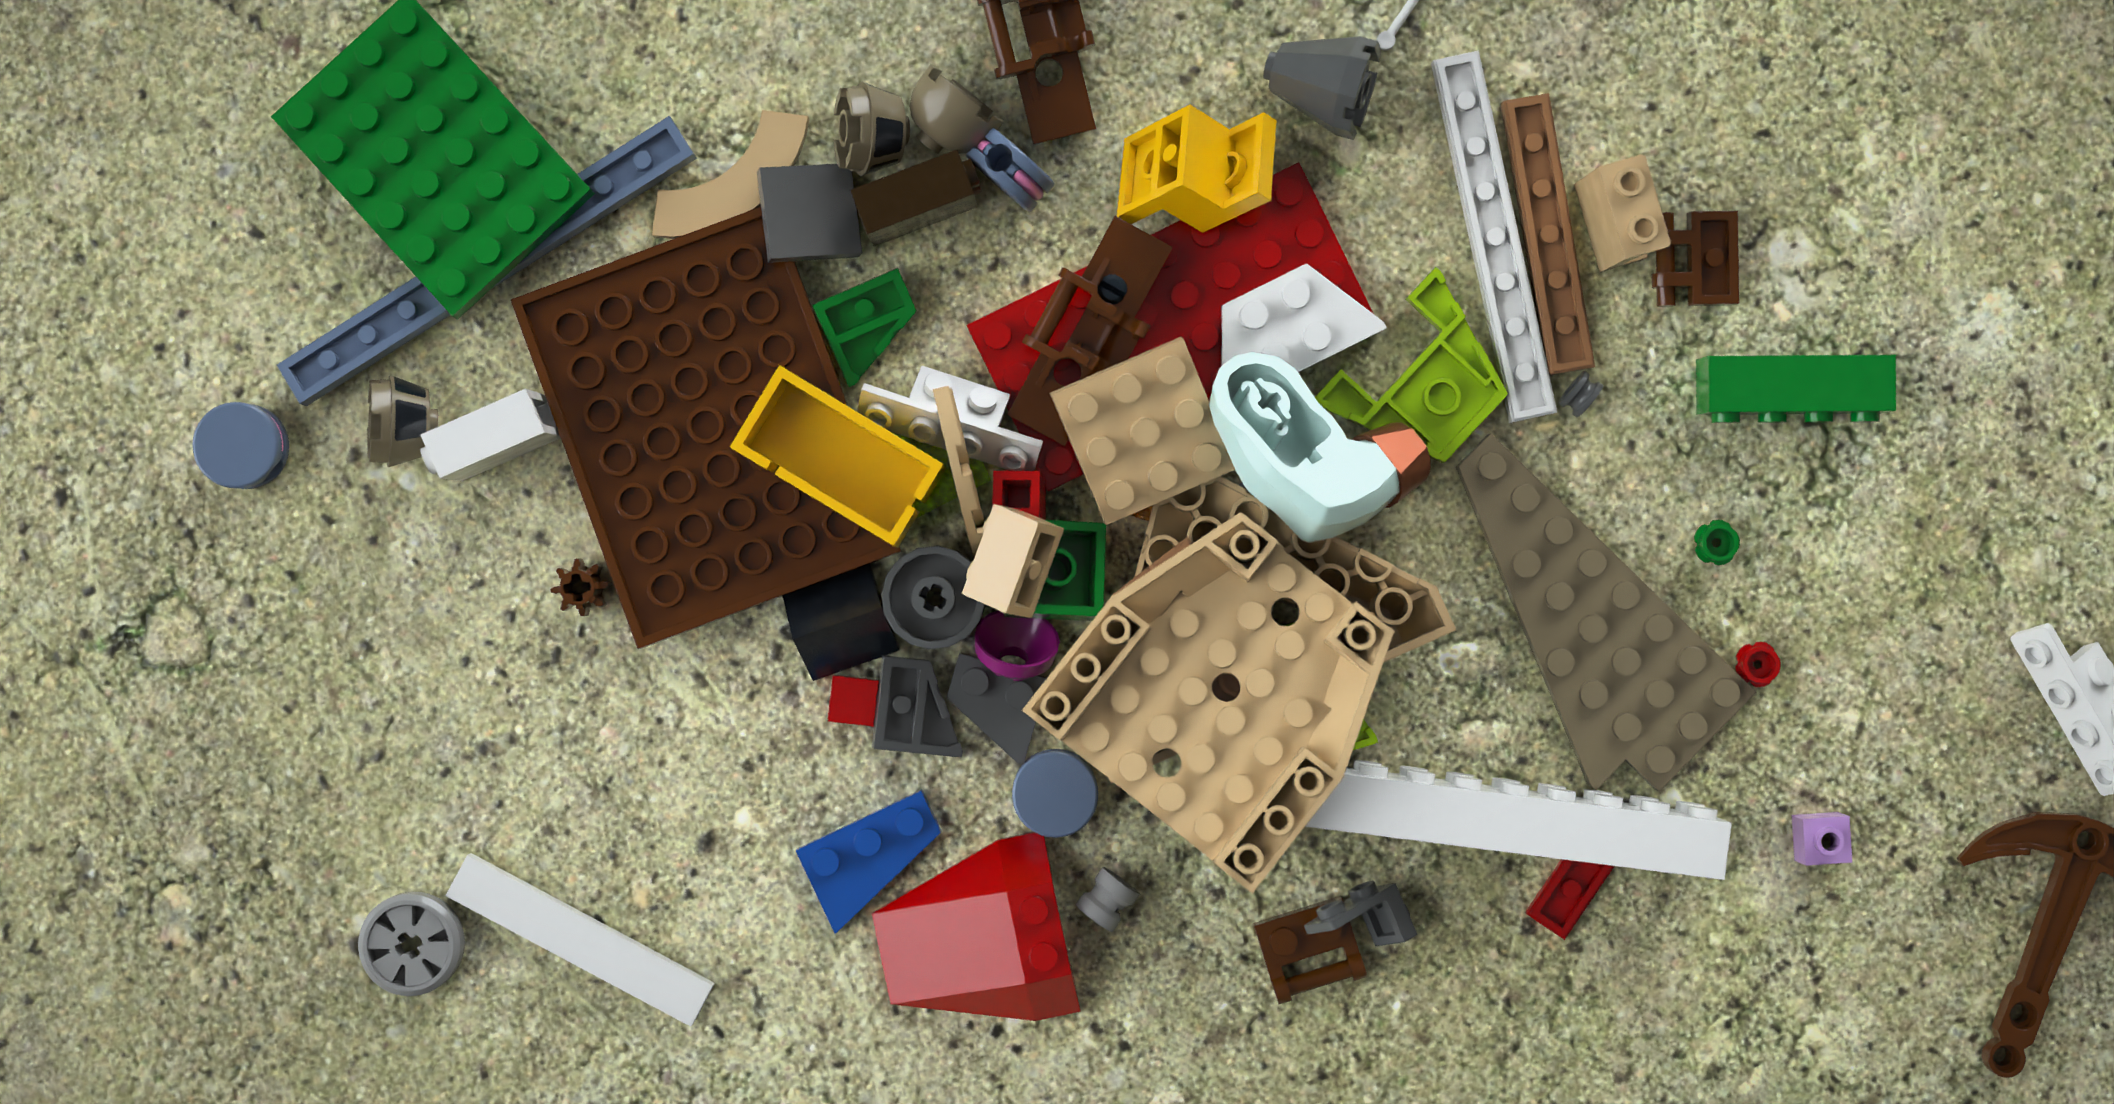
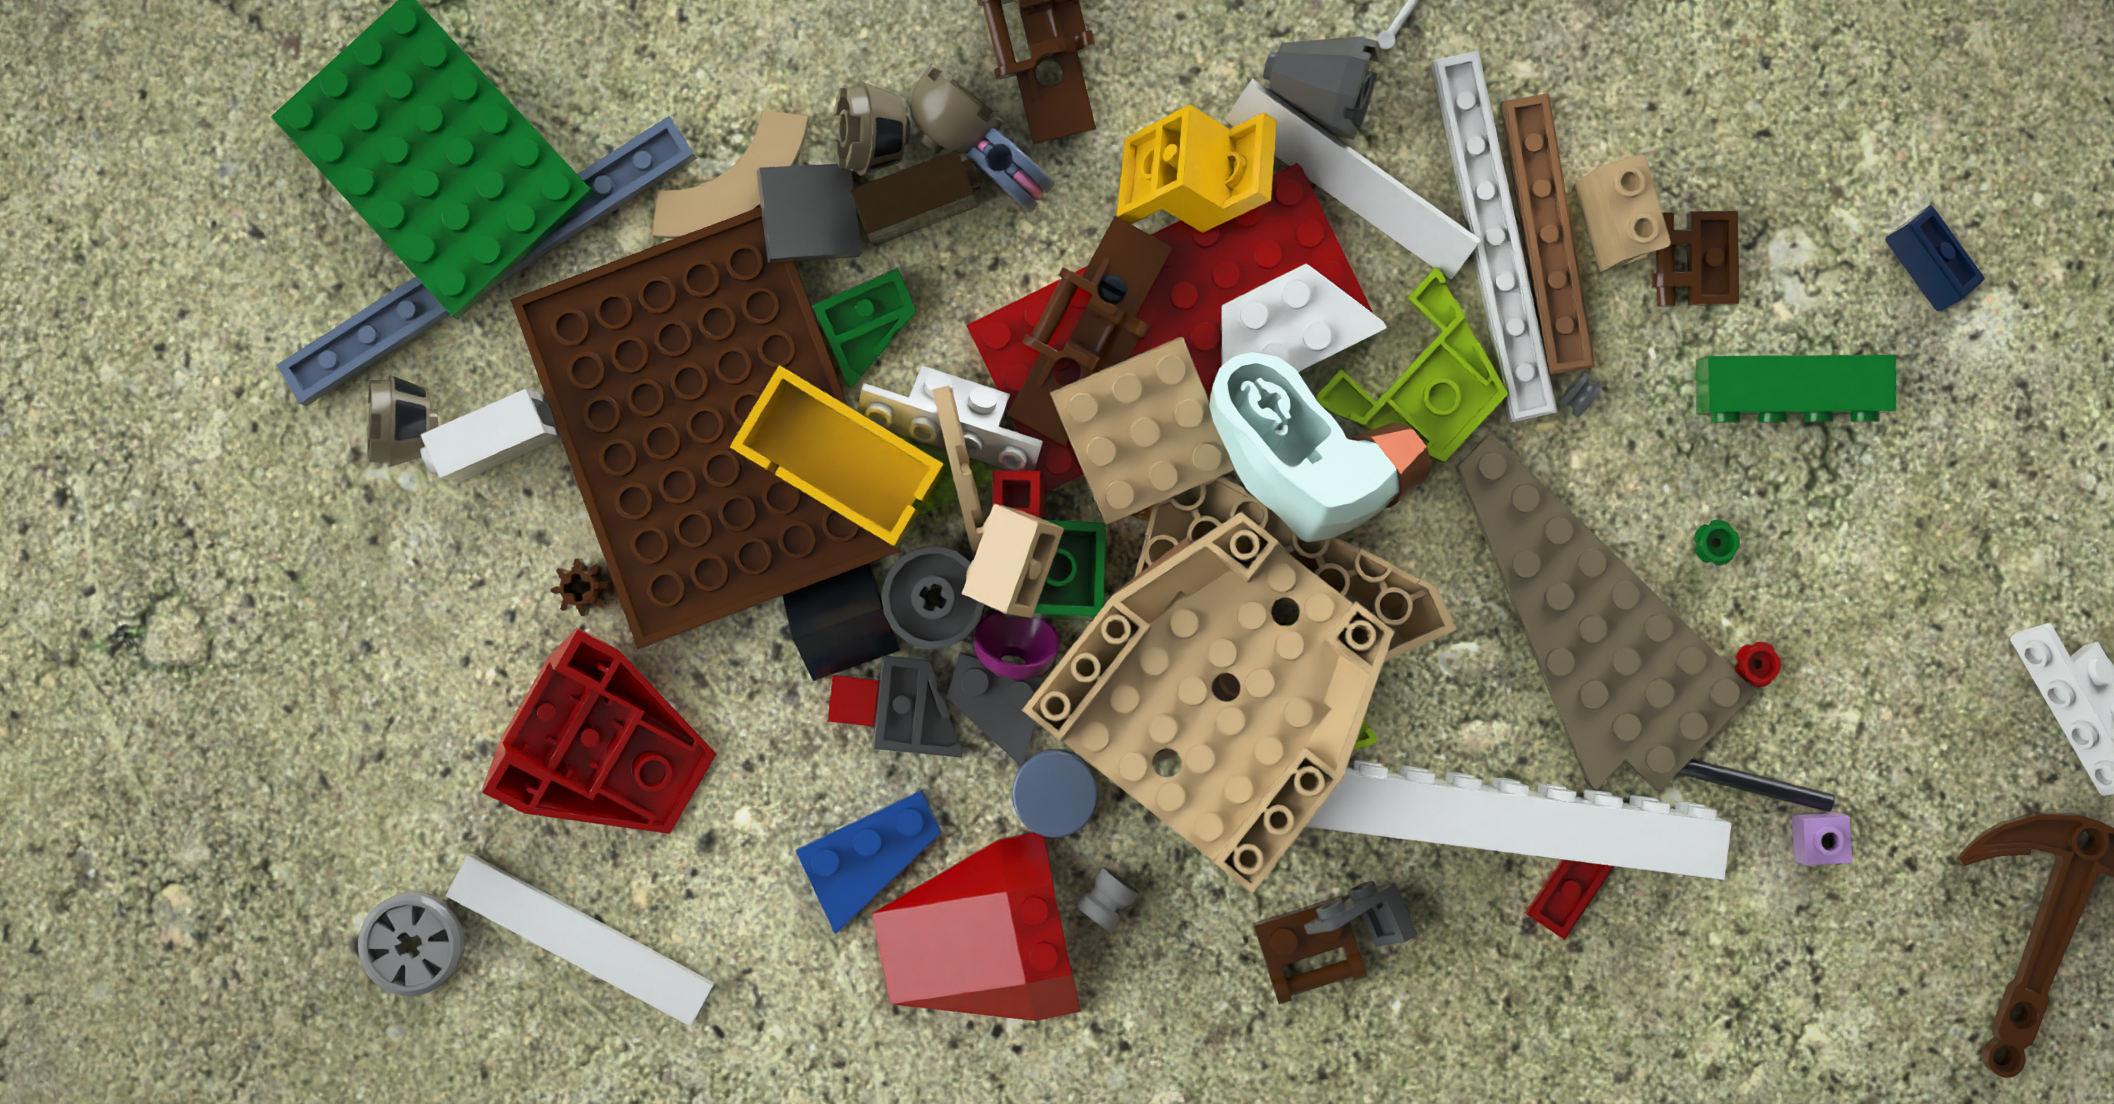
(240, 445): sand blue head -> none
(597, 744): none -> red wedge
(1359, 183): none -> white tile
(1758, 785): none -> black bar
(1934, 259): none -> dark blue slope

